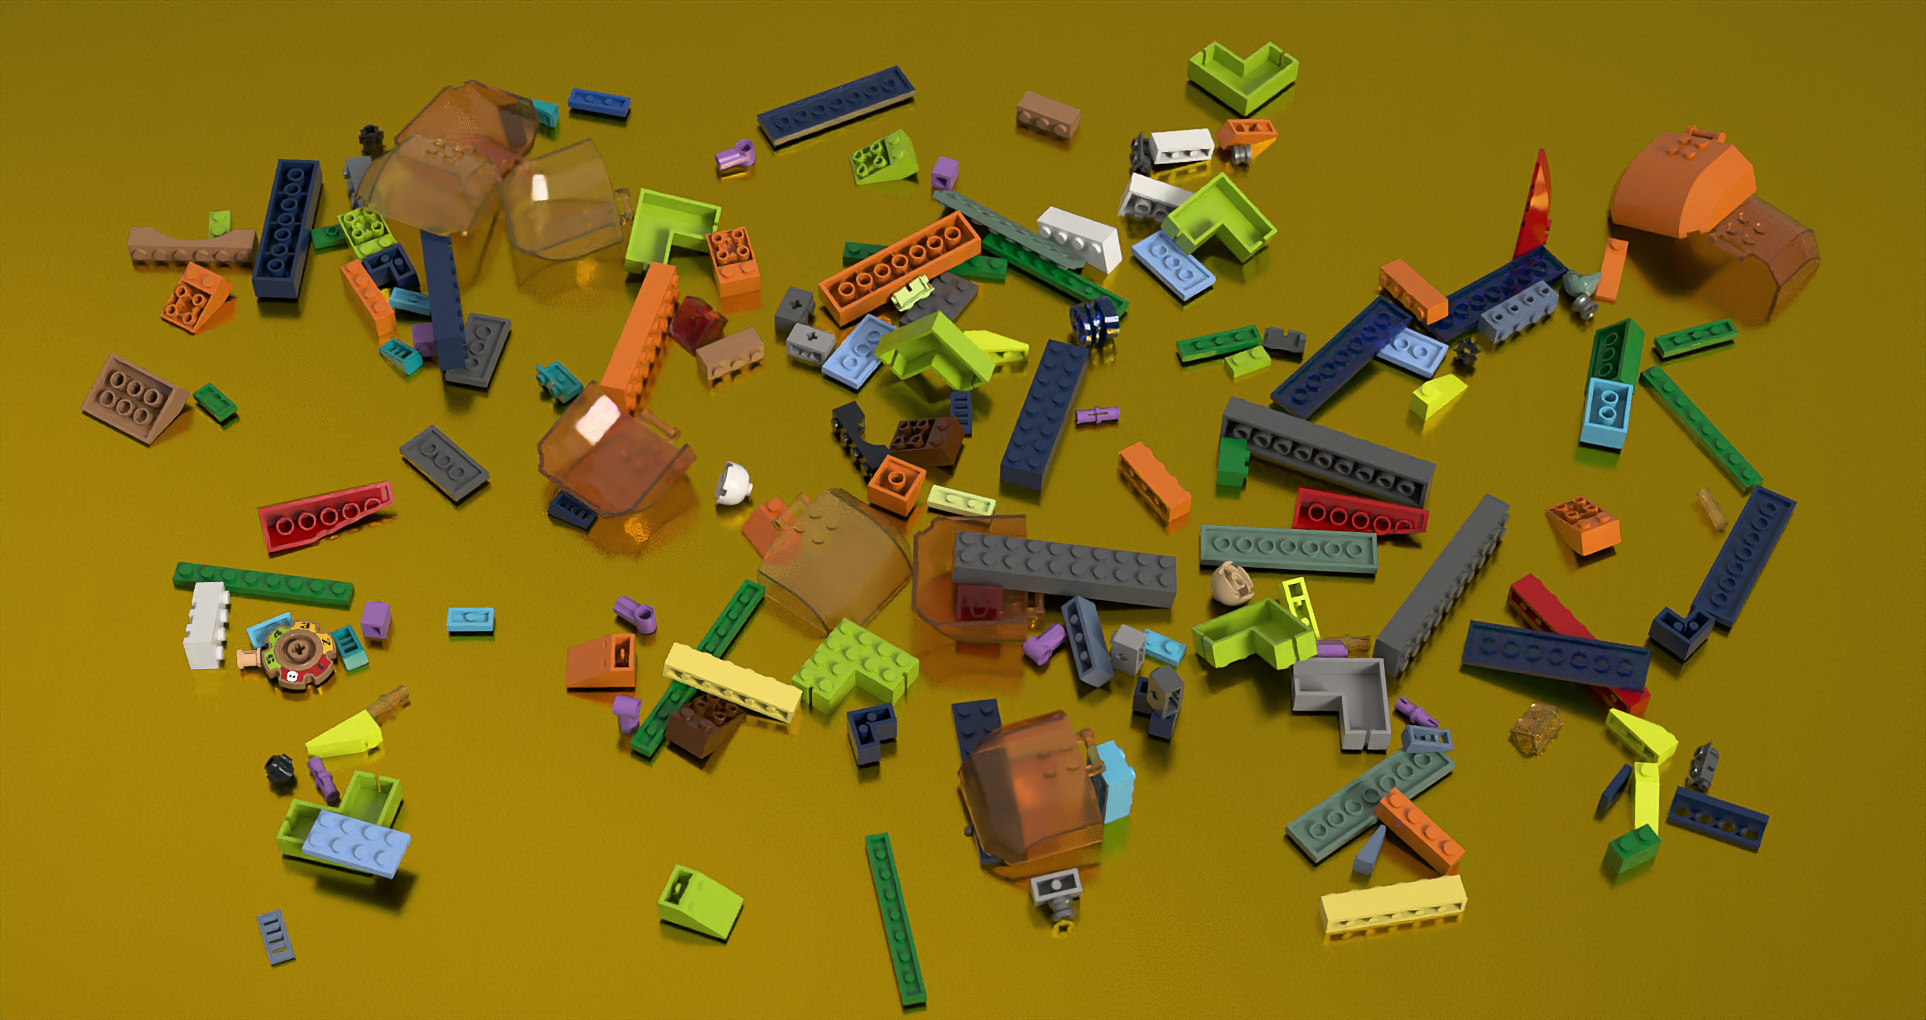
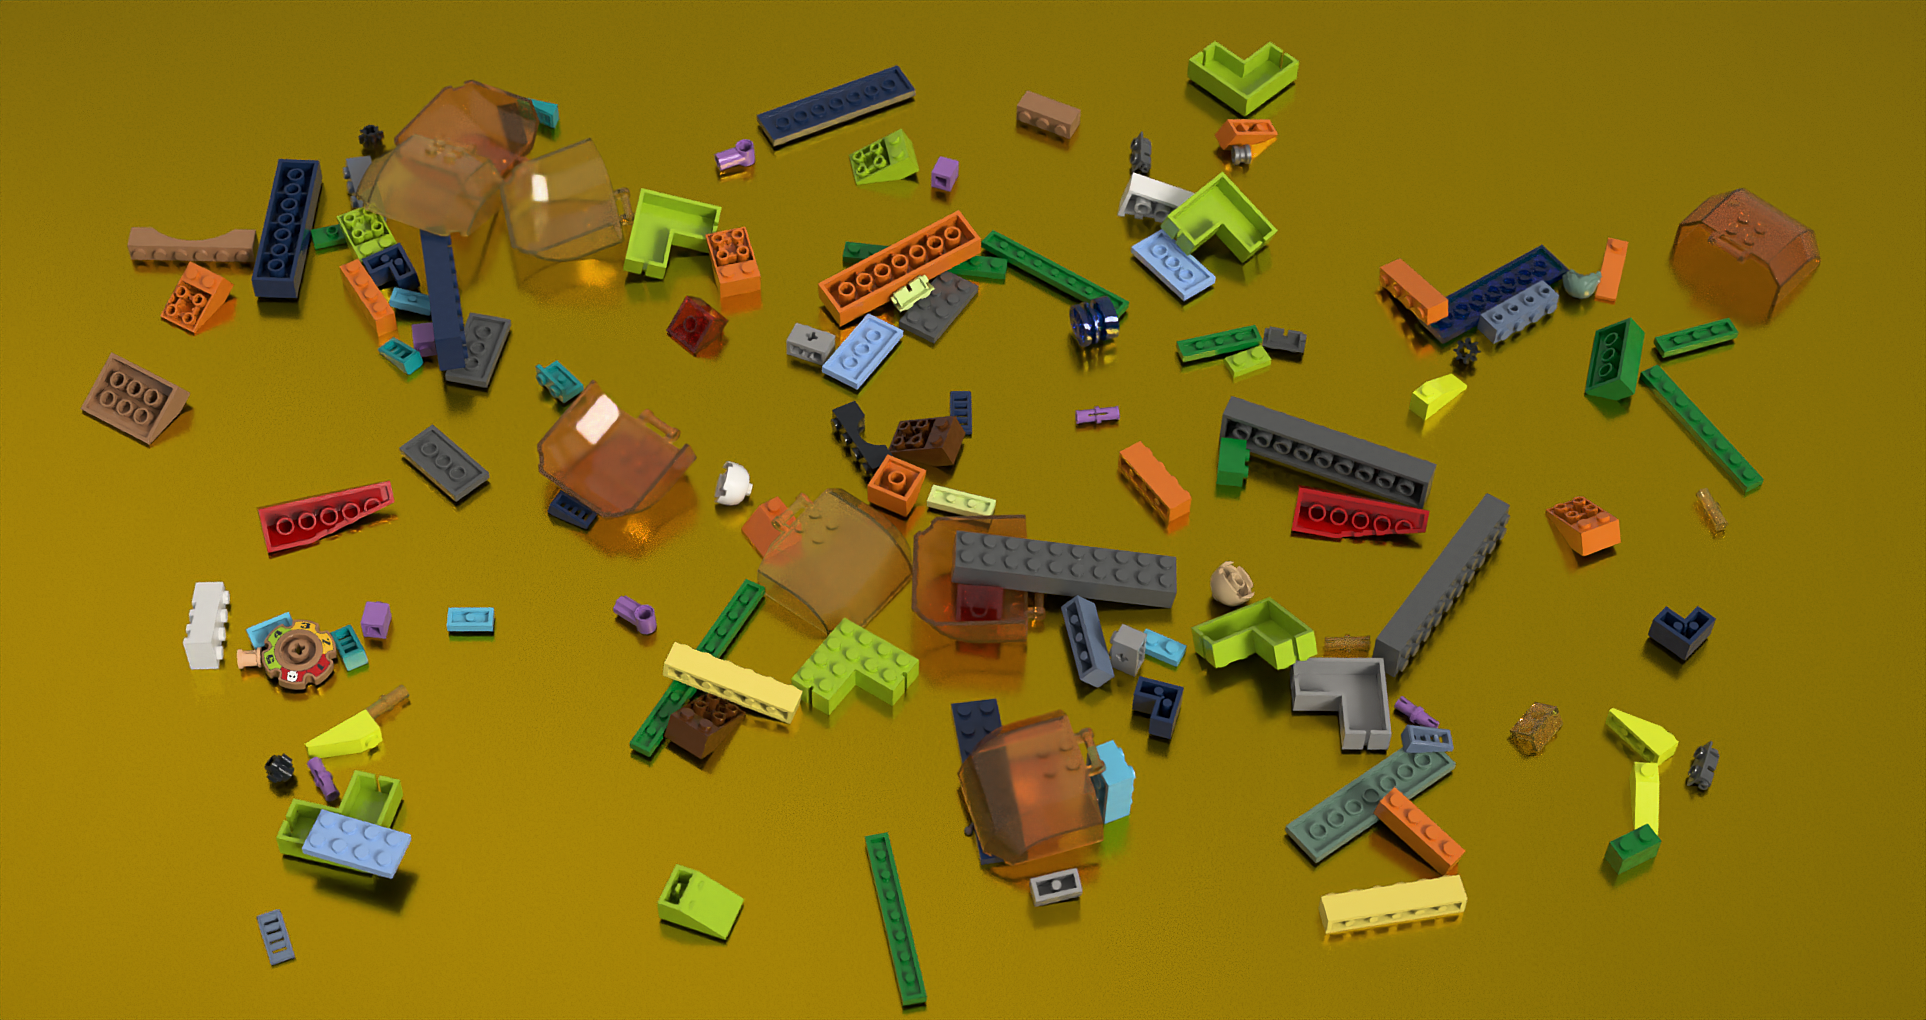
(215, 401): green plate -> none
(219, 223): lime plate -> none
(266, 583): green plate -> none
(599, 102): blue plate -> none
(603, 662): orange slope -> none
(627, 712): medium lavender piece -> none
(641, 336): orange brick -> none
(730, 353): medium nougat brick -> none
(794, 309): dark grey brick -> none
(868, 727): dark blue brick -> none
(938, 346): lime piece -> none
(998, 347): neon yellow slope -> none
(1013, 231): sand green plate -> none
(1041, 647): medium lavender piece -> none
(1044, 415): dark blue brick -> none
(1062, 908): flat silver wheel -> none
(1082, 237): white wedge -> none
(1165, 691): dark grey brick -> none
(1181, 146): white brick -> none
(1289, 548): sand green plate -> none
(1295, 599): neon yellow slope -> none
(1331, 649): medium lavender brick -> none
(1341, 358): clear blue plate -> none
(1367, 857): sand blue slope -> none
(1415, 352): light blue plate -> none
(1537, 209): red wedge -> none
(1551, 616): red brick -> none
(1557, 656): clear blue plate -> none
(1585, 306): flat silver wheel -> none
(1606, 413): medium azure brick -> none
(1615, 787): dark blue tile -> none
(1682, 184): orange windscreen -> none
(1714, 809): dark blue fence -> none
(1744, 555): dark blue plate -> none

